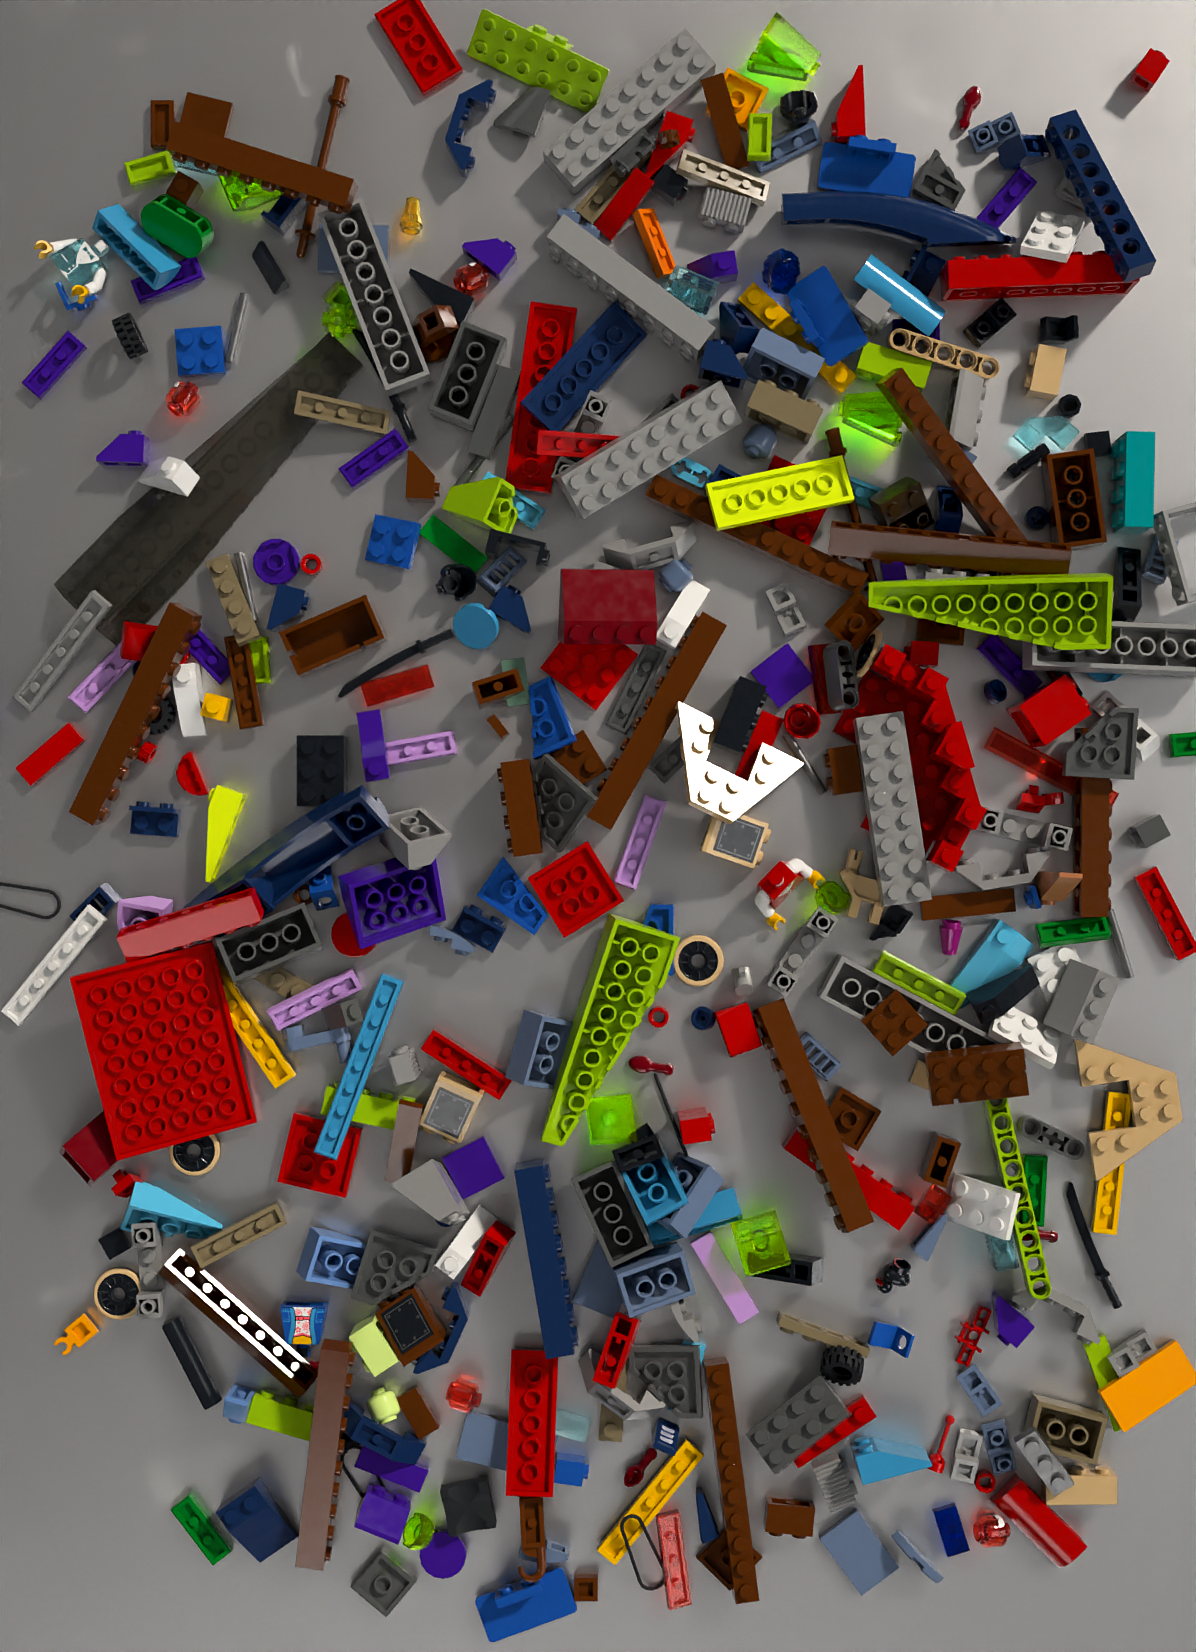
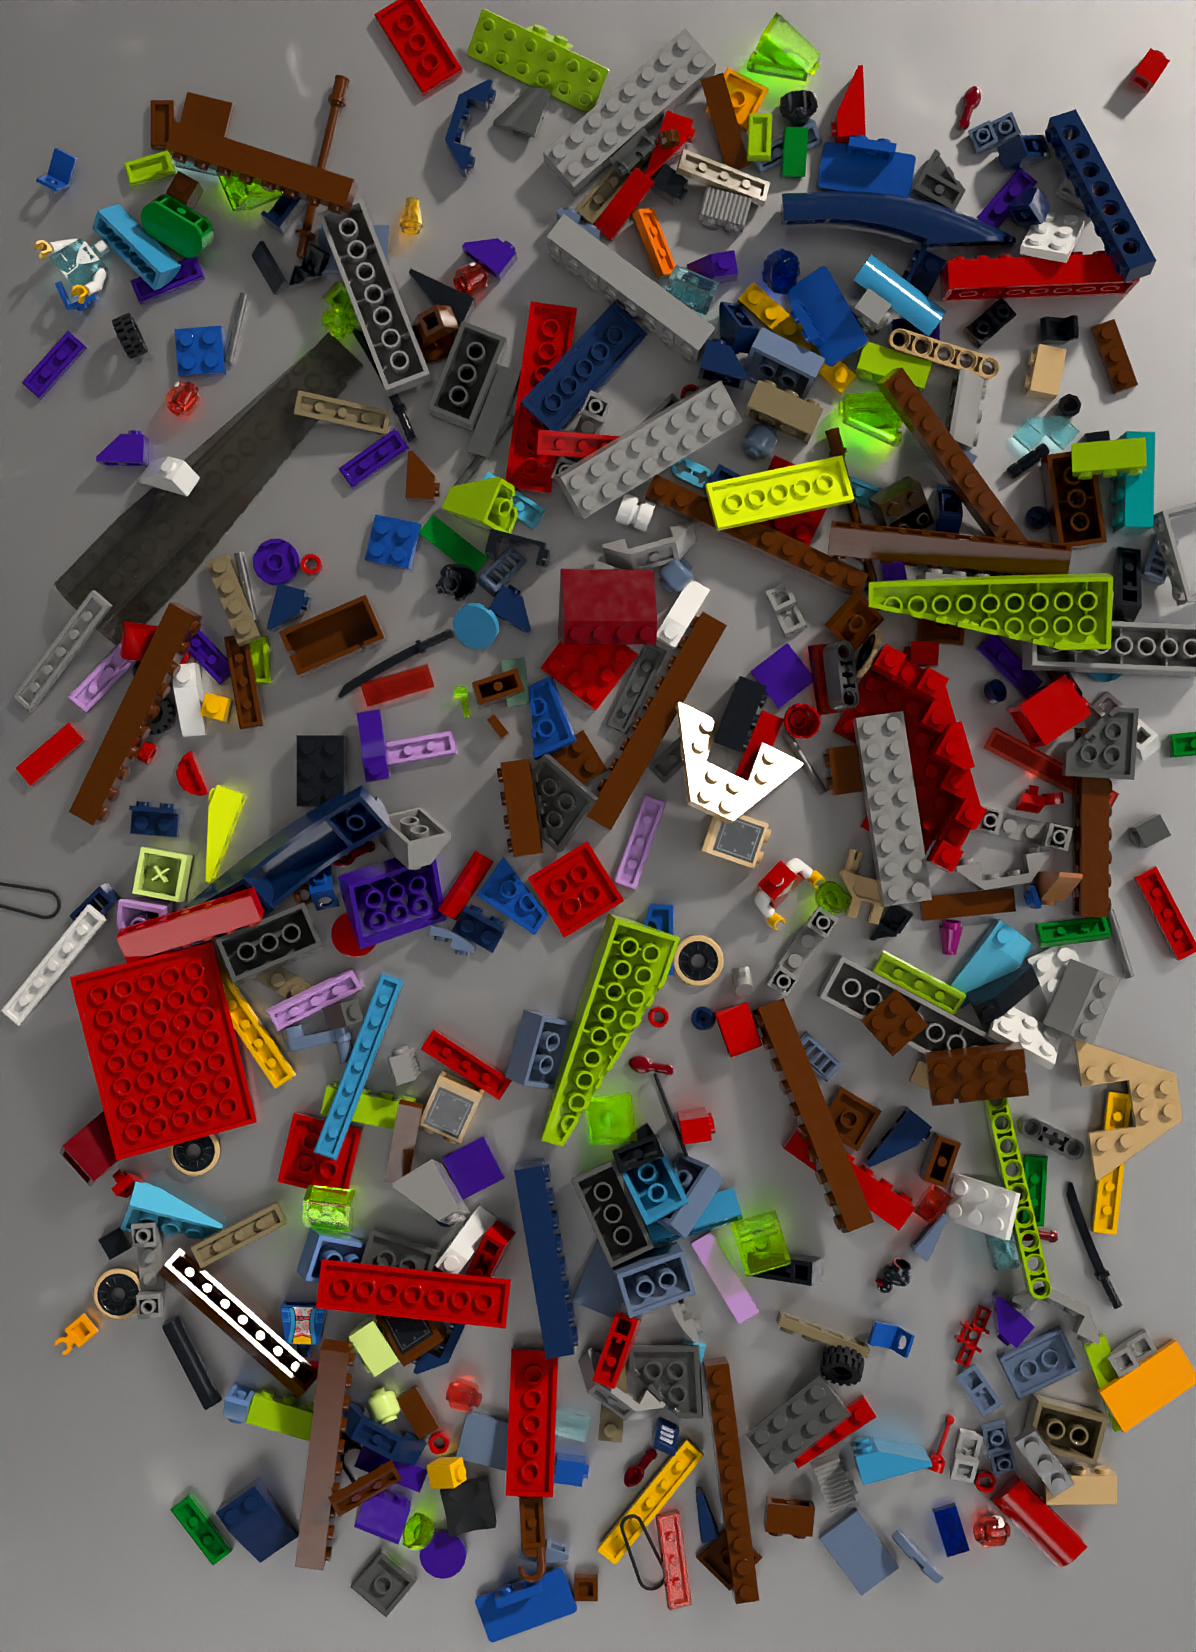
(59, 171): none -> blue bracket
(162, 874): none -> yellowish green brick
(312, 266): none -> black slope
(328, 1208): none -> clear neon green slope
(349, 858): none -> dark red piece
(365, 1488): none -> reddish brown plate
(413, 1293): none -> red plate
(439, 1434): none -> red axle
(446, 1472): none -> yellow brick
(461, 692): none -> clear neon green hand
(465, 885): none -> red tile
(635, 512): none -> white wheel
(794, 151): none -> green tile
(902, 1135): none -> dark blue slope
(1029, 207): none -> dark blue slope
(1039, 1362): none -> sand blue tile
(1109, 458): none -> lime brick
(1114, 356): none -> reddish brown plate

